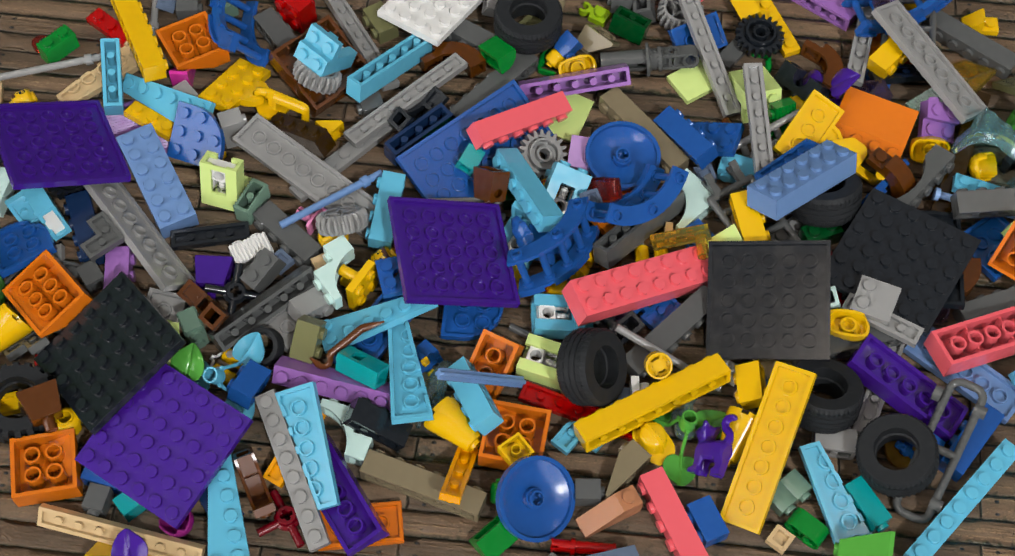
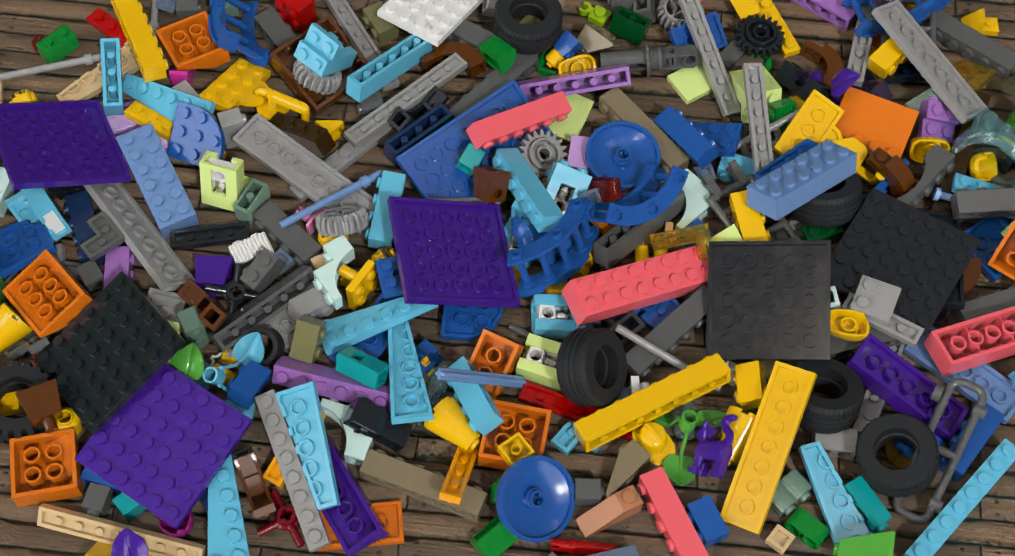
(345, 342): reddish brown piece -> none
(658, 364): yellow wheel -> none

